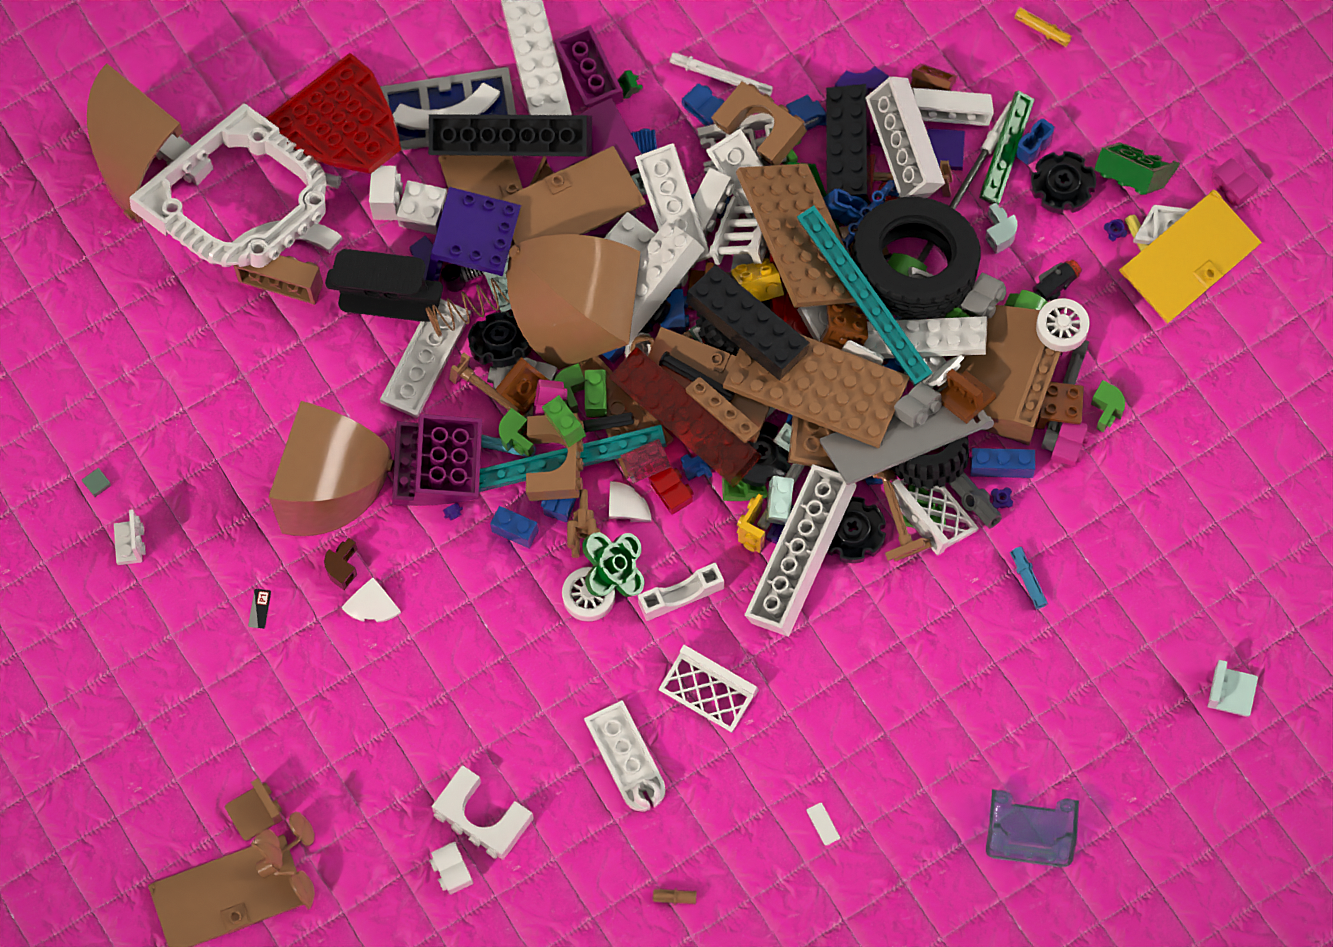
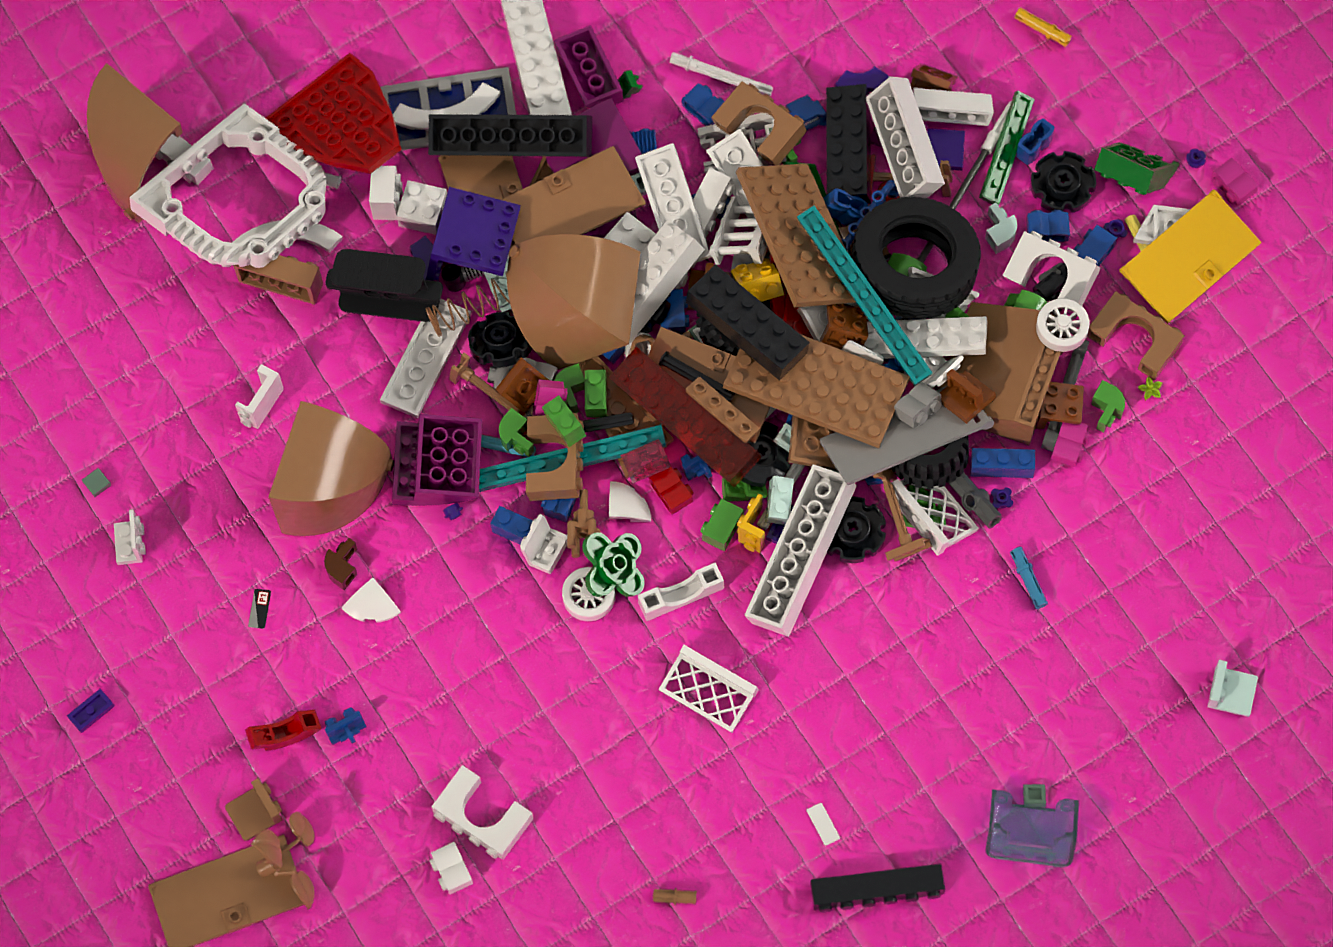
(90, 710): none -> dark purple plate
(264, 399): none -> panel
(285, 732): none -> red arch
(346, 727): none -> blue hips
(543, 545): none -> white bracket
(626, 756): white plate -> none
(721, 525): none -> bright green brick
(877, 887): none -> black brick
(984, 296): light grey brick -> none
(1033, 249): none -> white arch
(1034, 795): none -> sand green tile
(1049, 225): none -> blue brick
(1096, 244): none -> blue brick
(1122, 311): none -> medium nougat arch
(1151, 388): none -> lime plant
(1196, 163): none -> dark purple plate

